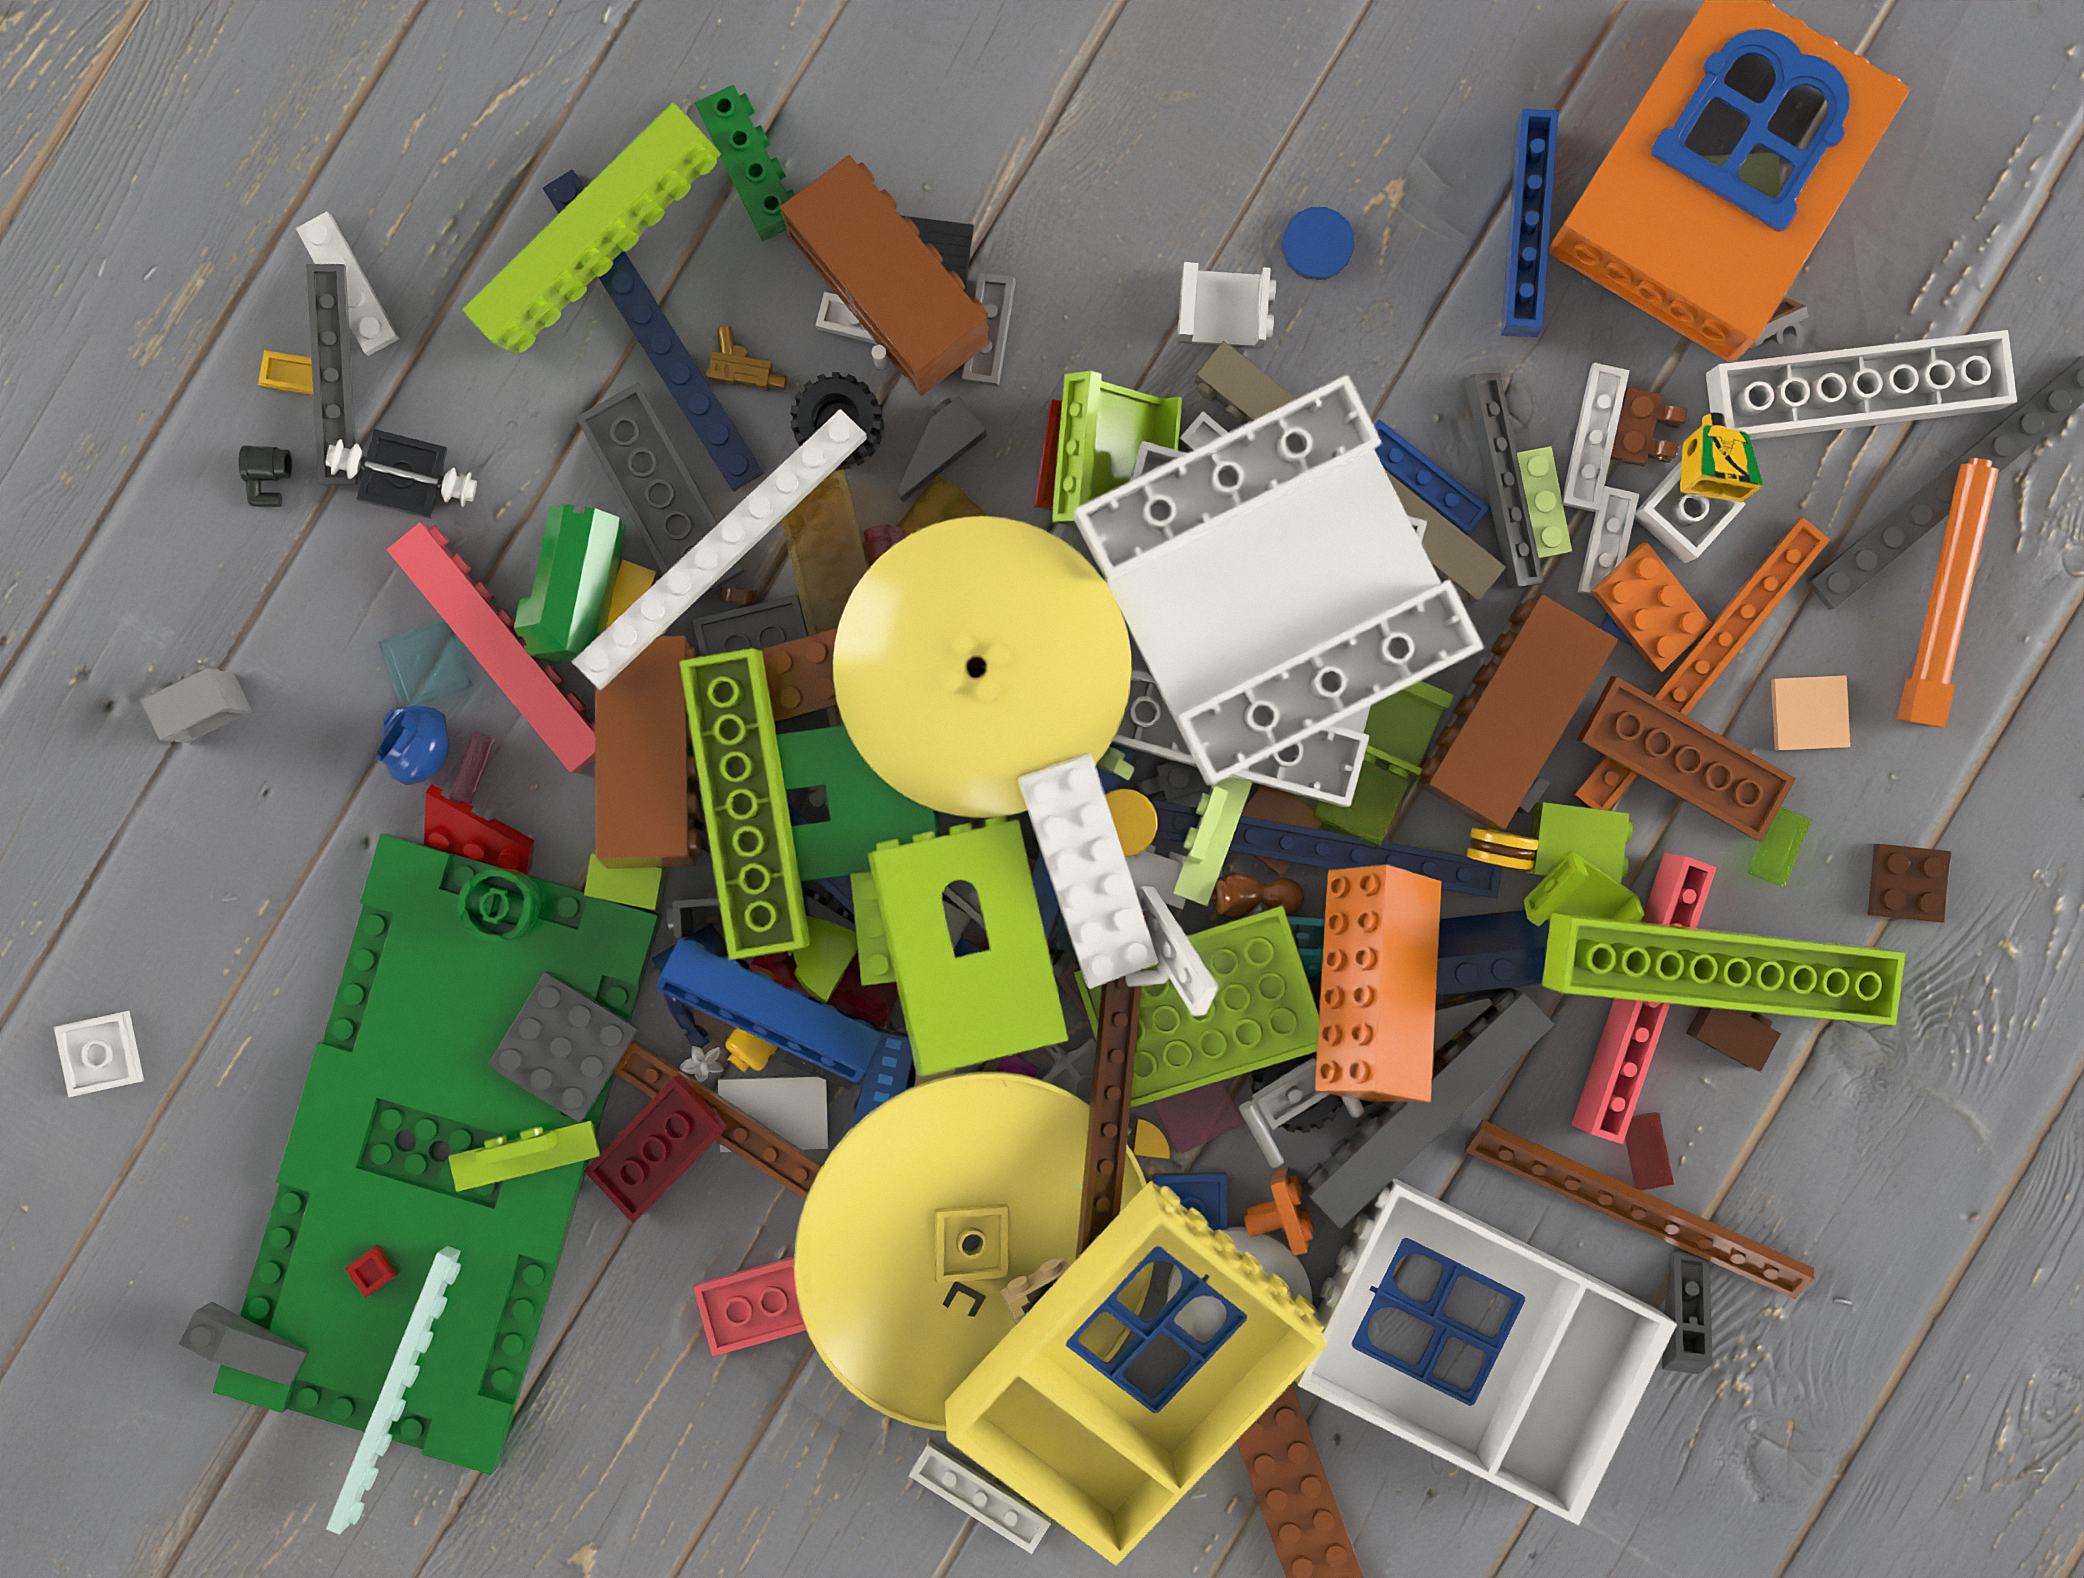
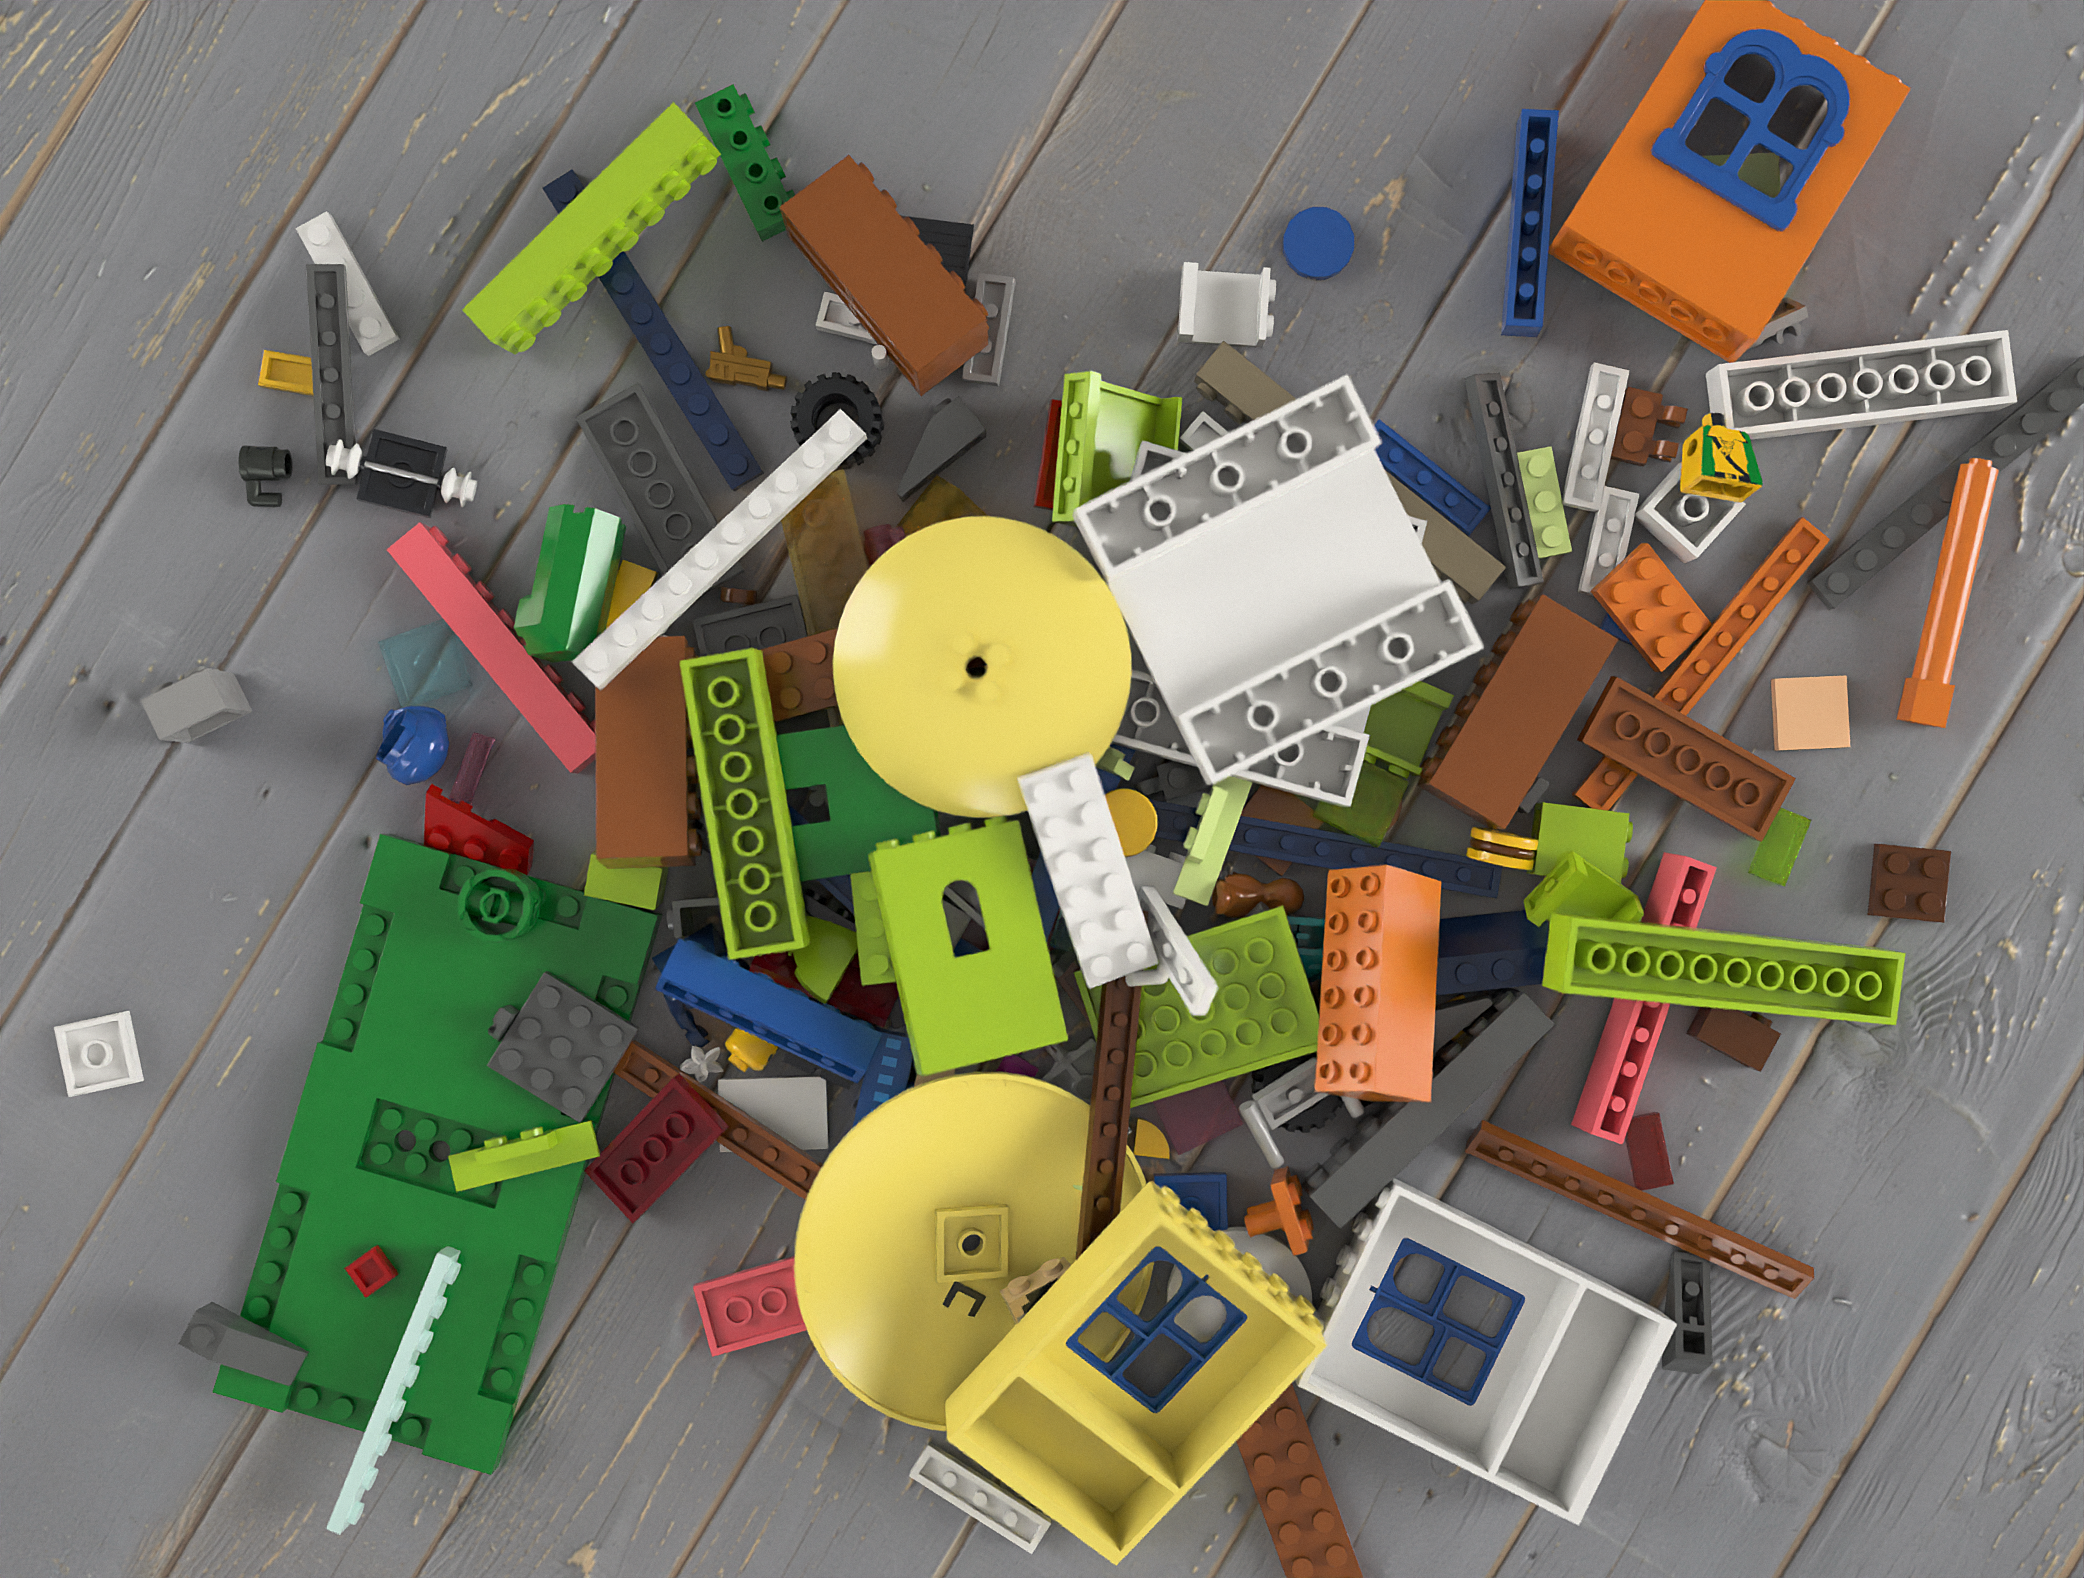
(502, 1021): none -> dark grey tile

